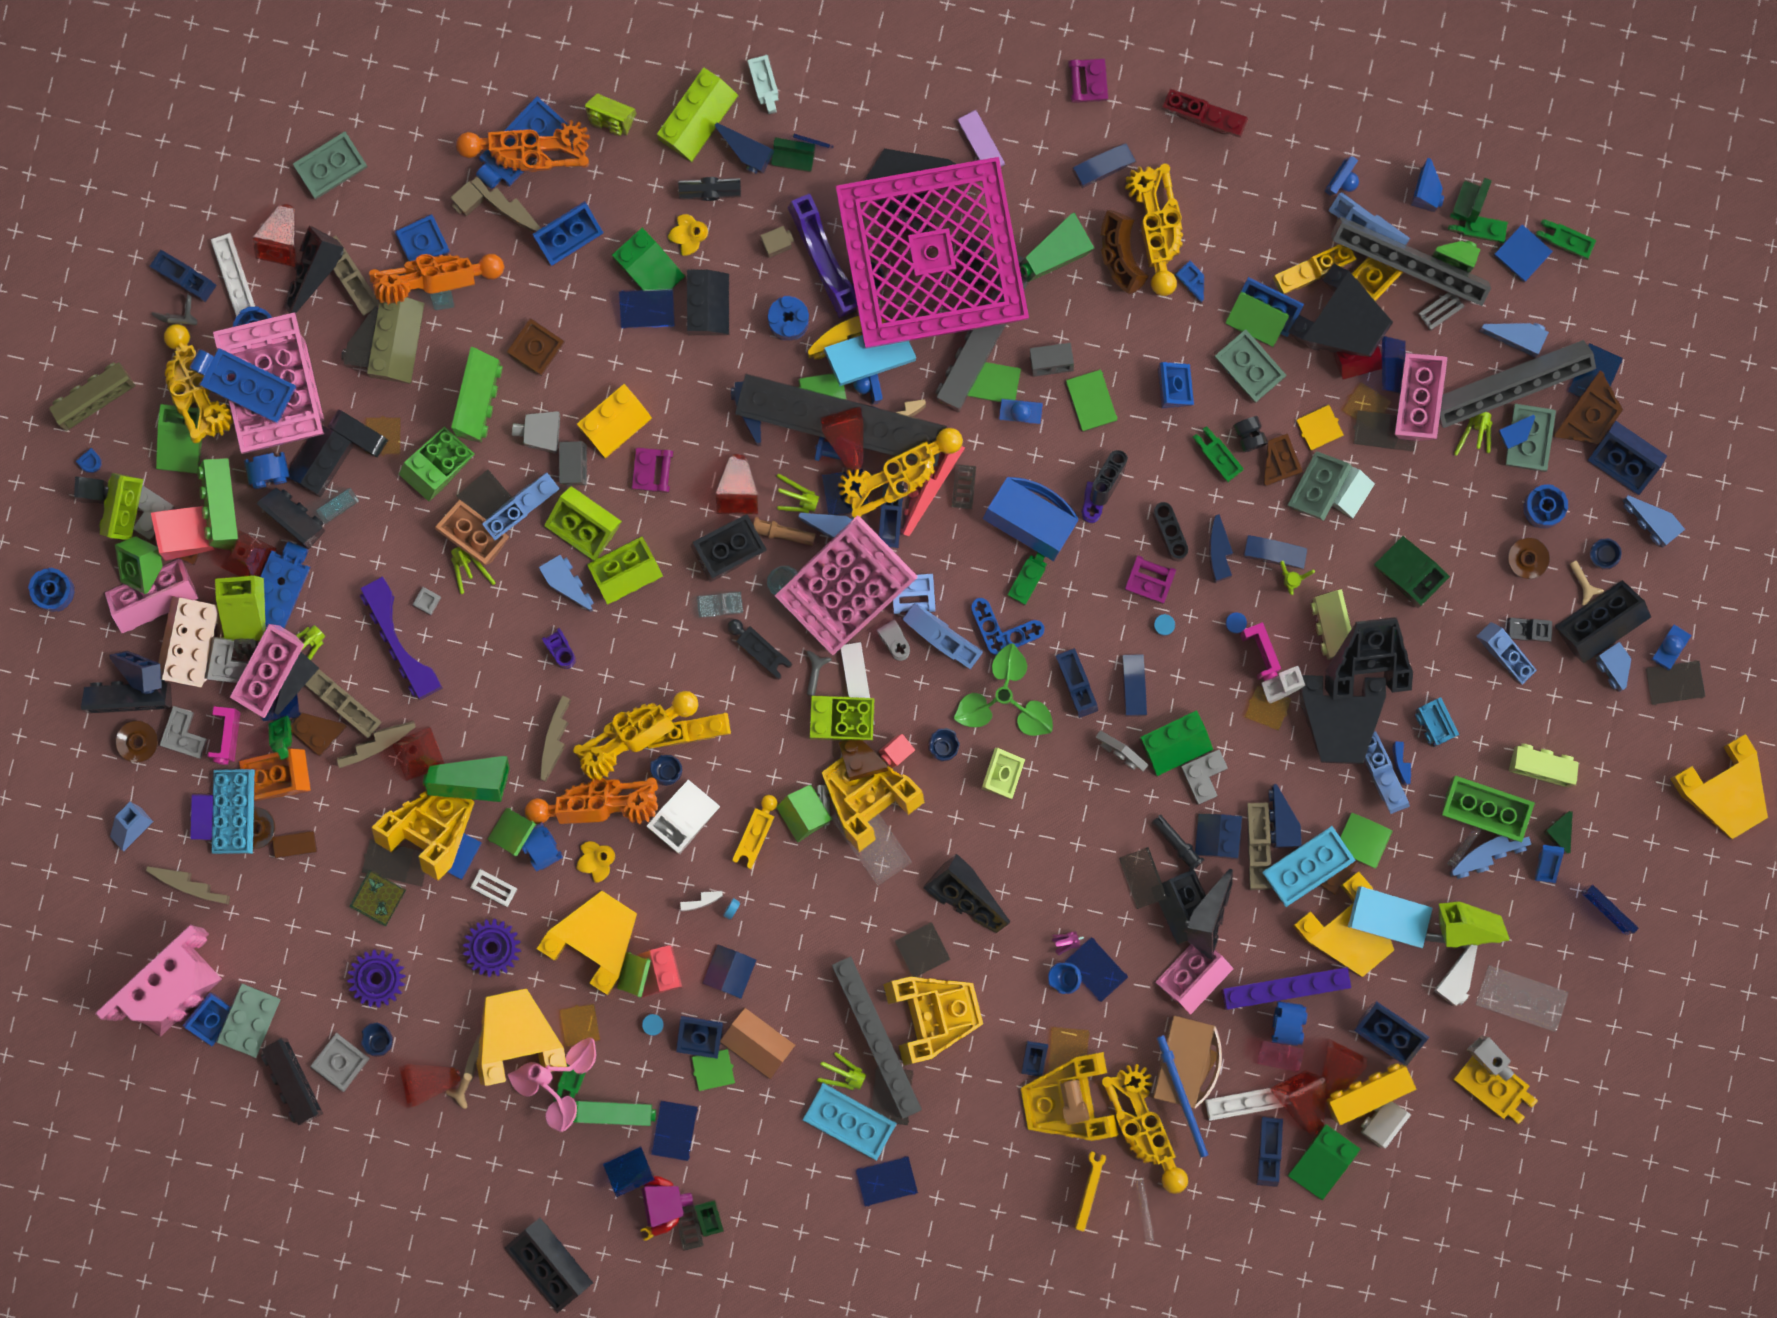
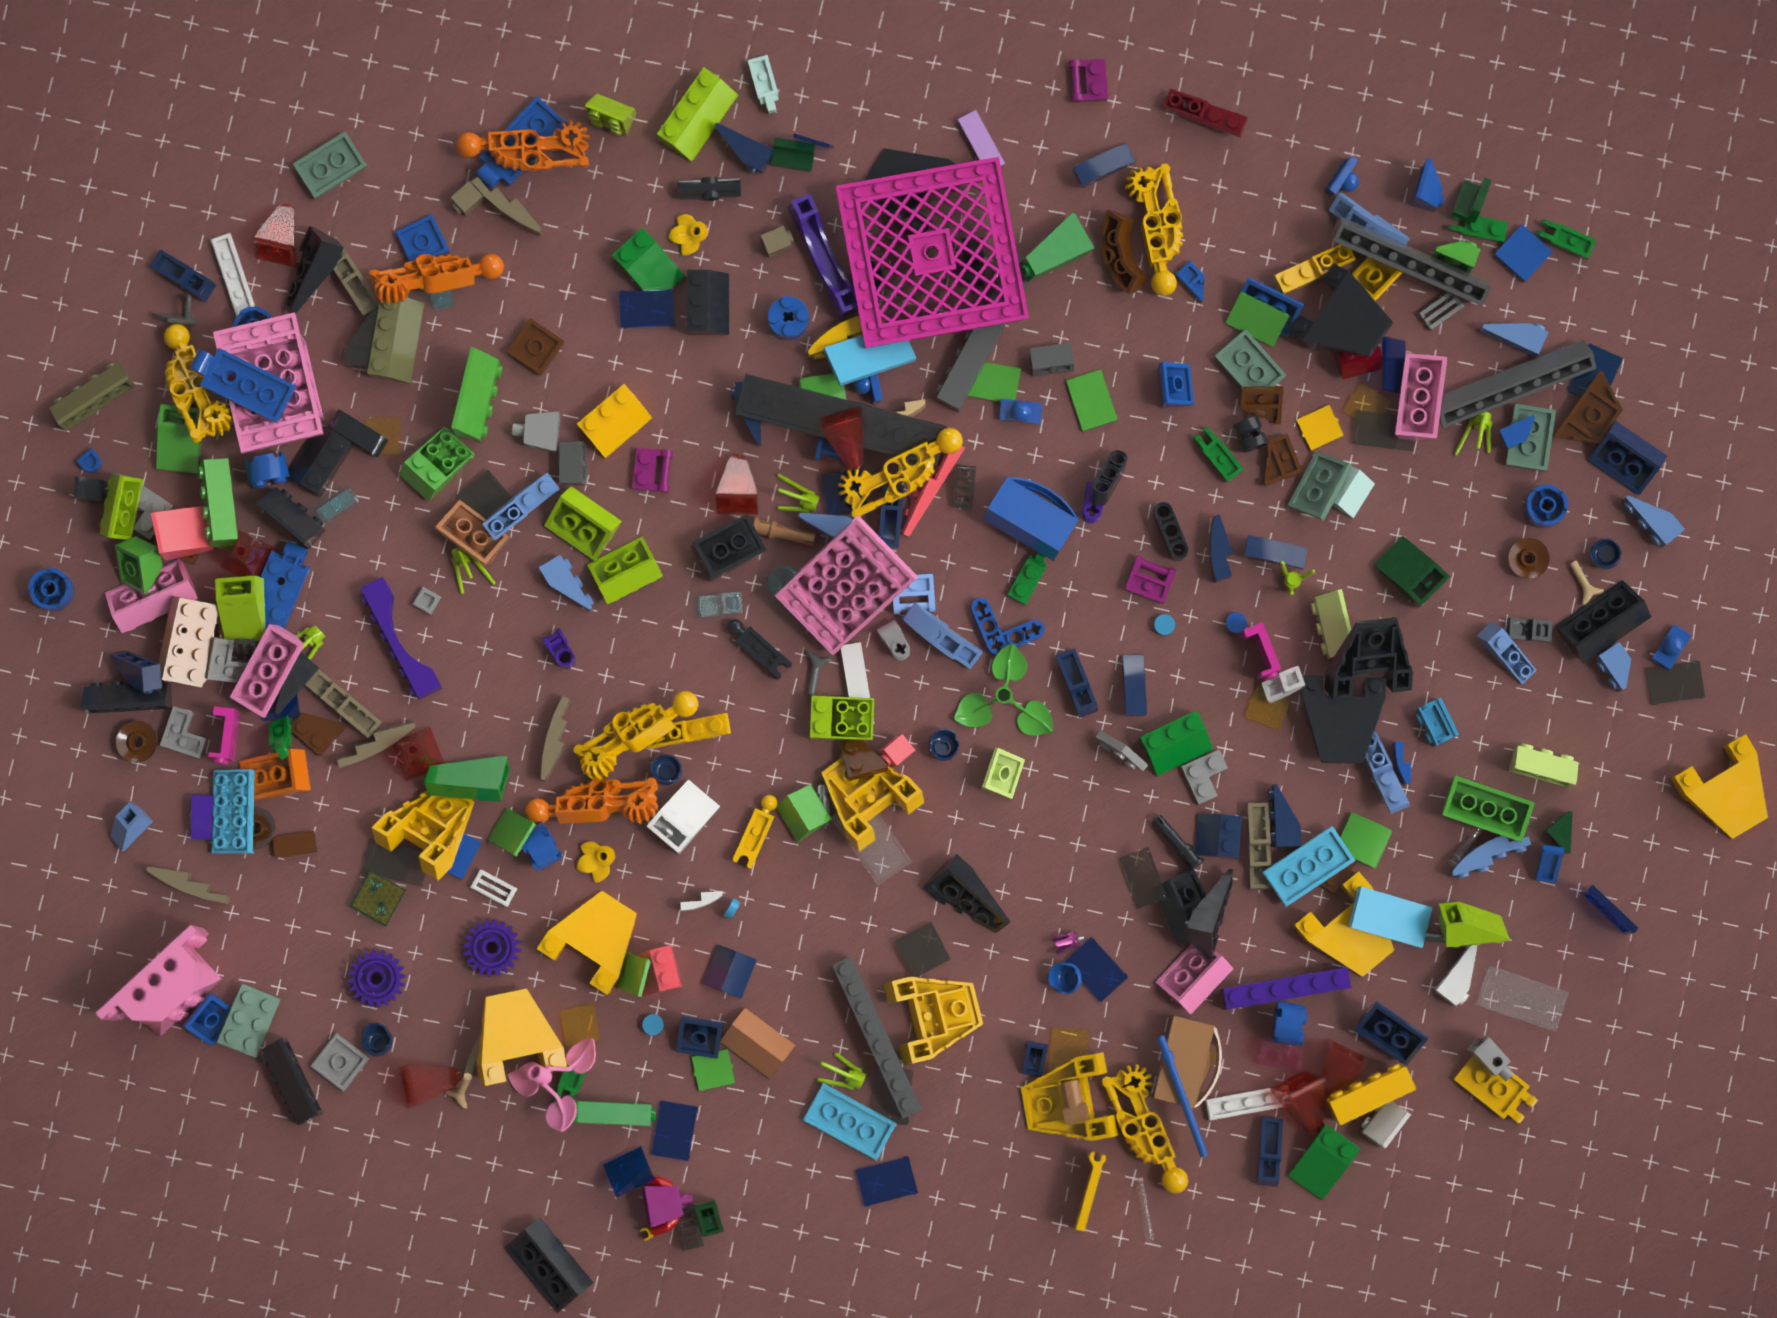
(567, 233): blue slope -> none
(1263, 401): none -> reddish brown wing

